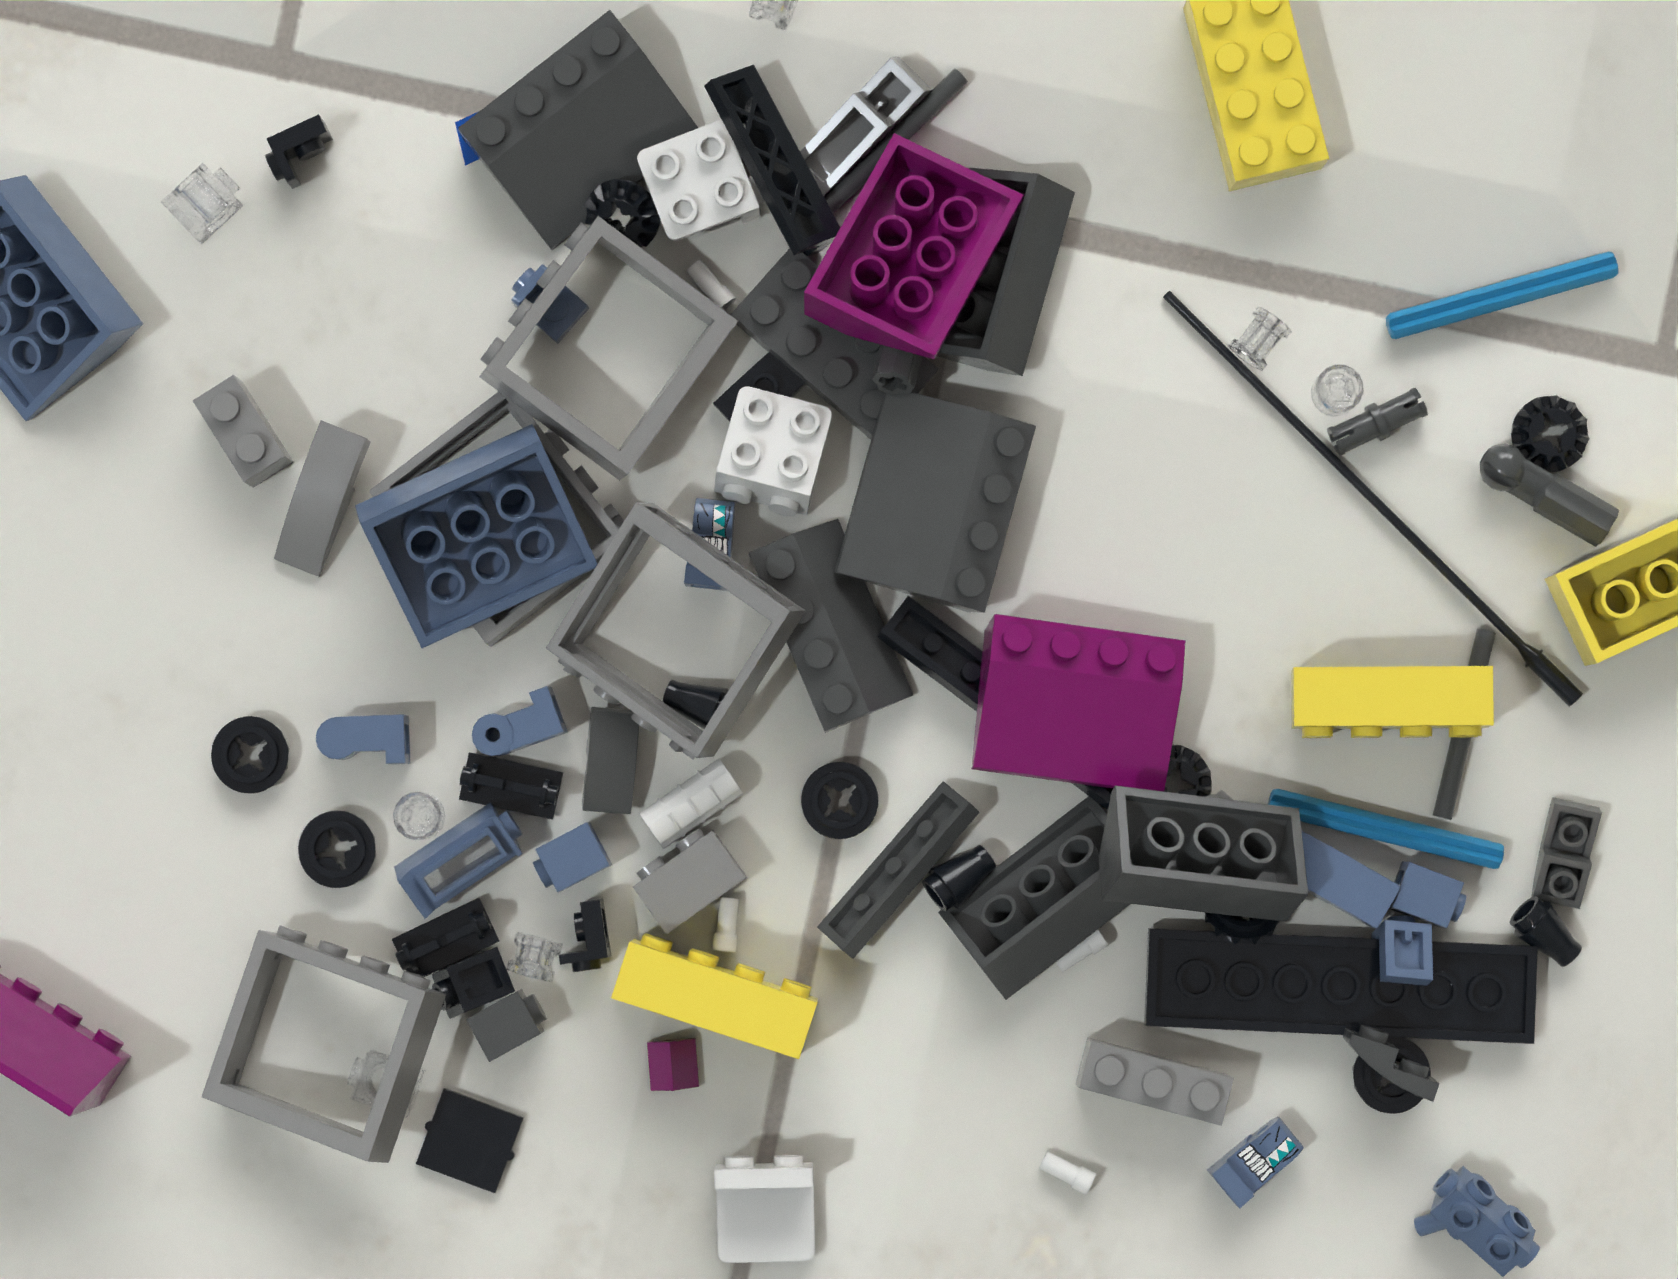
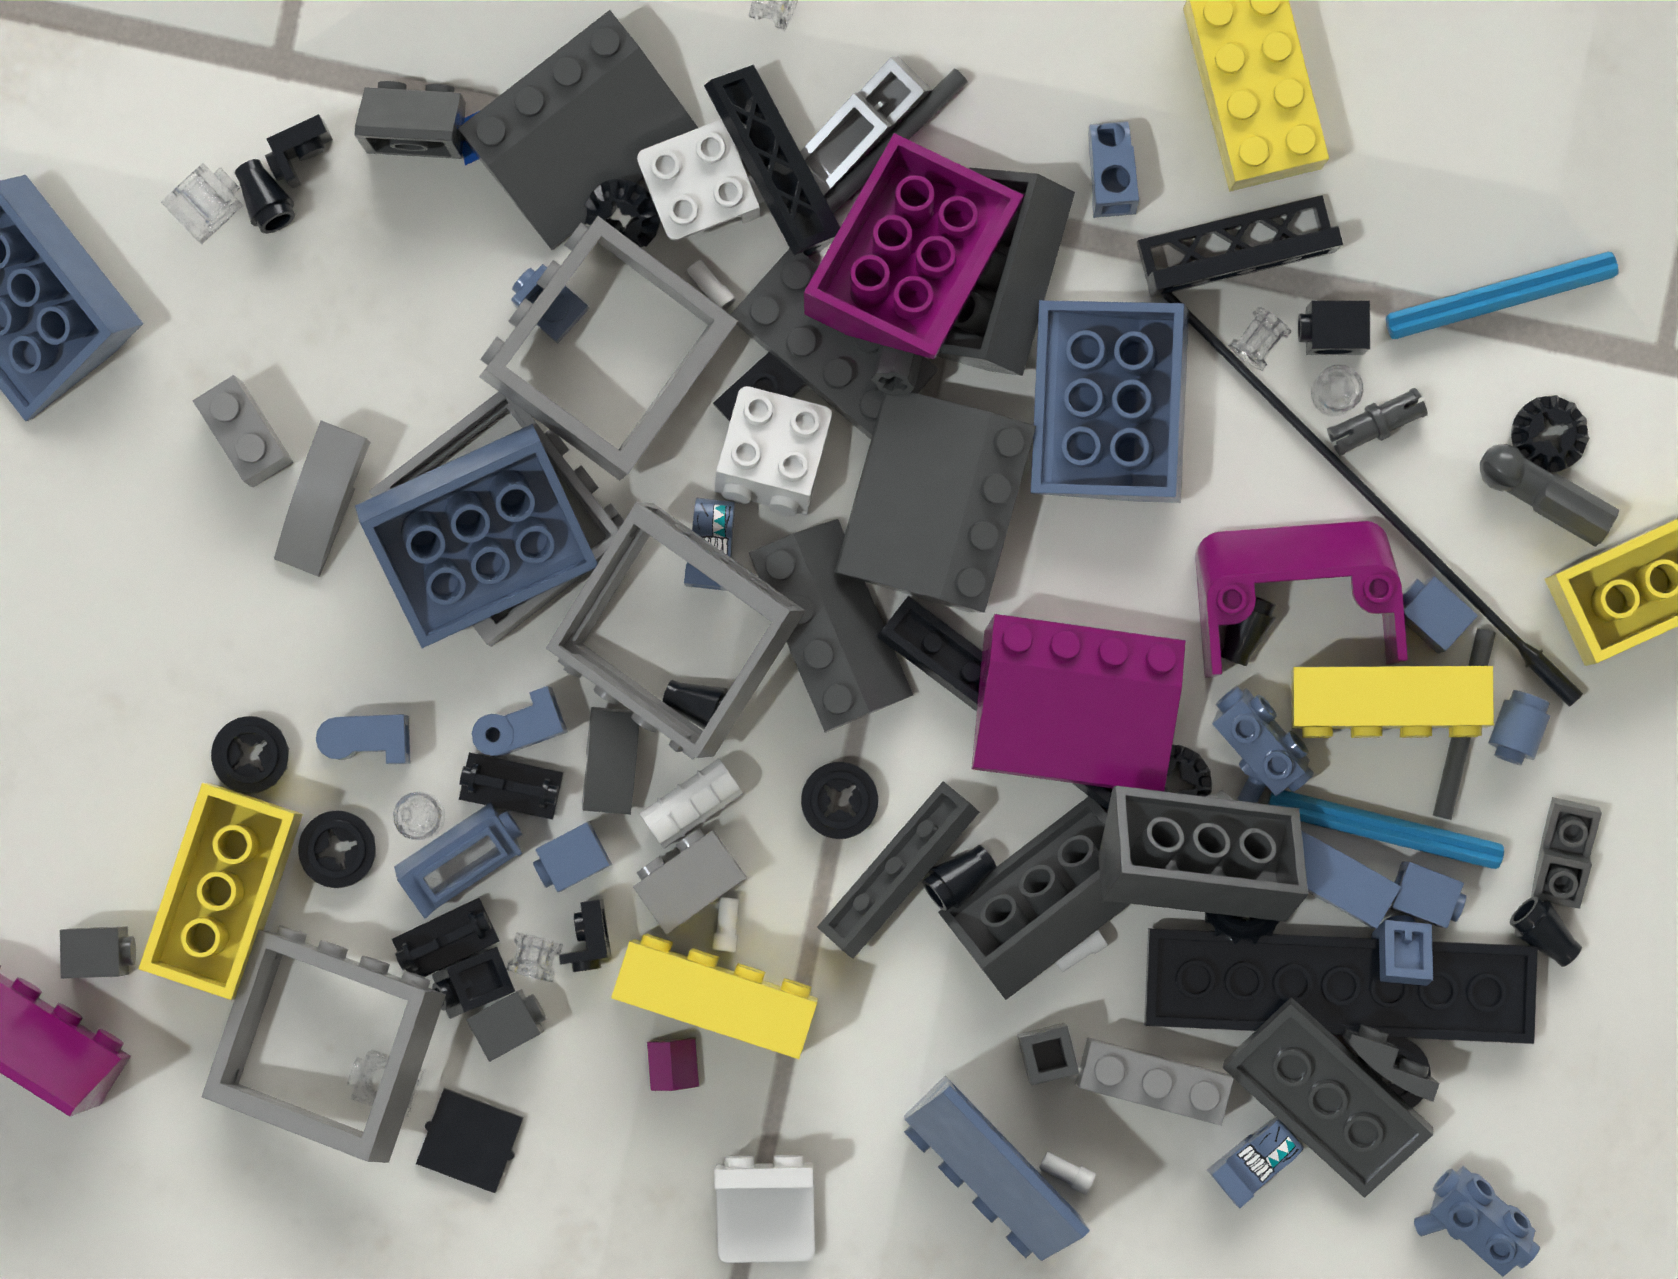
(96, 952): none -> dark grey brick
(220, 890): none -> light yellow brick
(264, 198): none -> black cone
(411, 121): none -> dark grey slope
(995, 1171): none -> sand blue slope
(1048, 1054): none -> dark grey brick
(1110, 400): none -> sand blue slope
(1112, 170): none -> sand blue leg
(1235, 560): none -> magenta windscreen
(1244, 637): none -> black cone
(1245, 260): none -> black fence
(1267, 751): none -> sand blue brick
(1328, 1097): none -> dark grey plate
(1335, 327): none -> black brick
(1435, 613): none -> sand blue brick
(1520, 727): none -> sand blue brick

